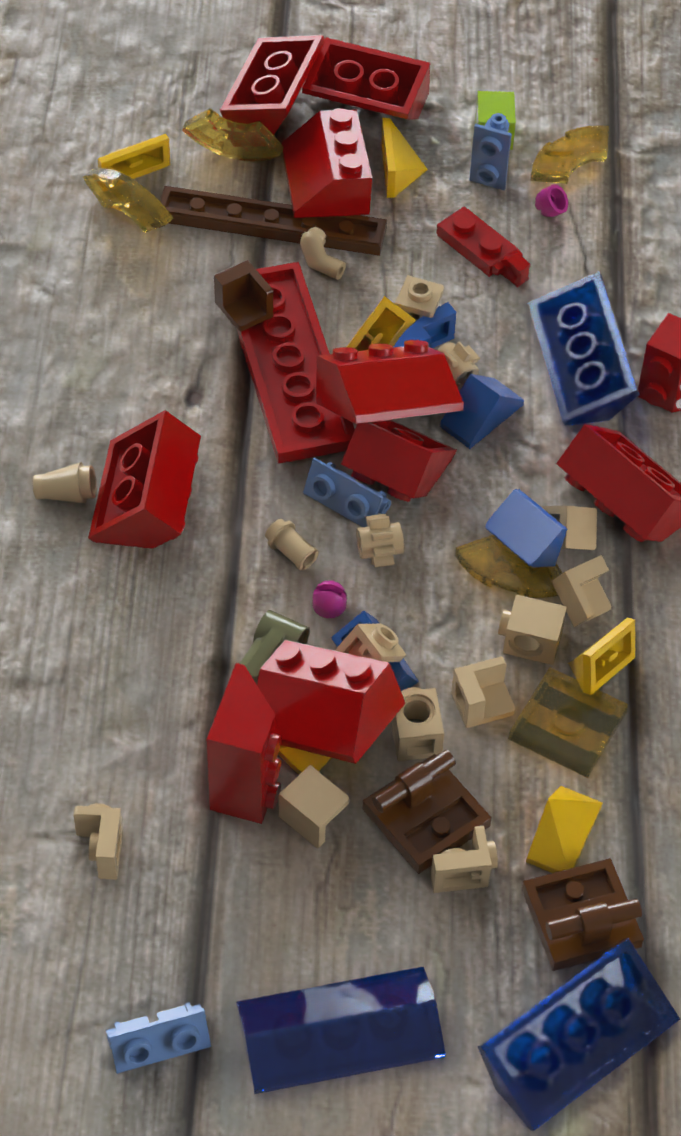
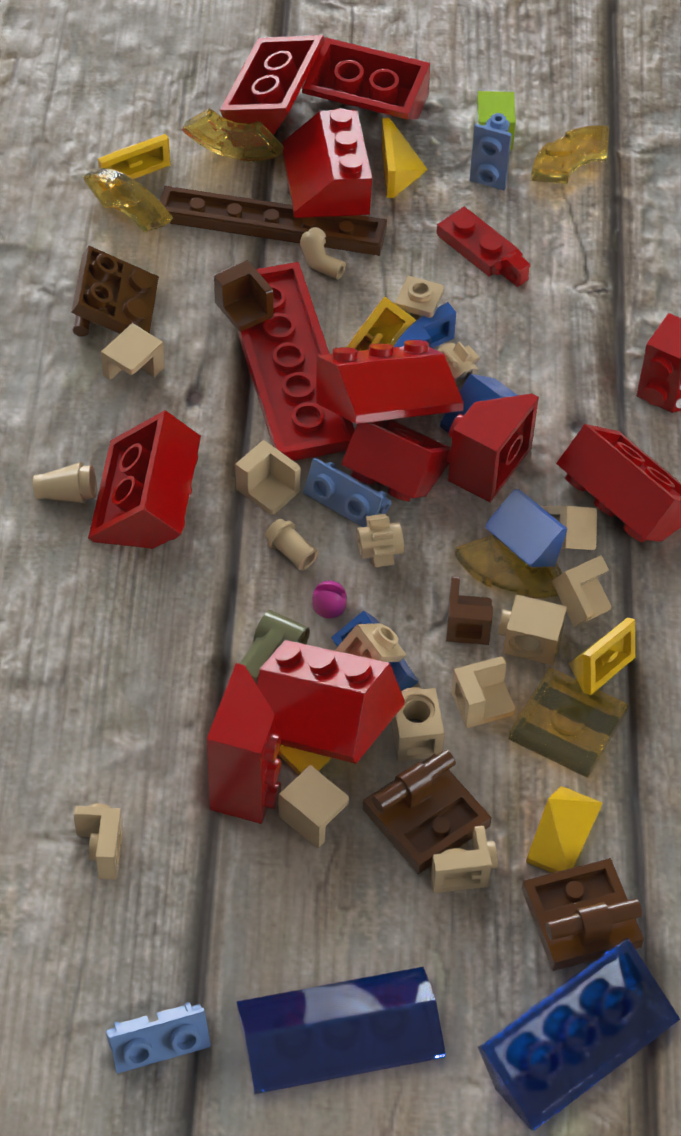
(112, 294): none -> reddish brown plate
(133, 351): none -> tan panel
(268, 477): none -> tan panel
(468, 617): none -> reddish brown panel
(491, 443): none -> red slope
(551, 201): dark pink hinge -> none
(584, 351): clear blue slope -> none

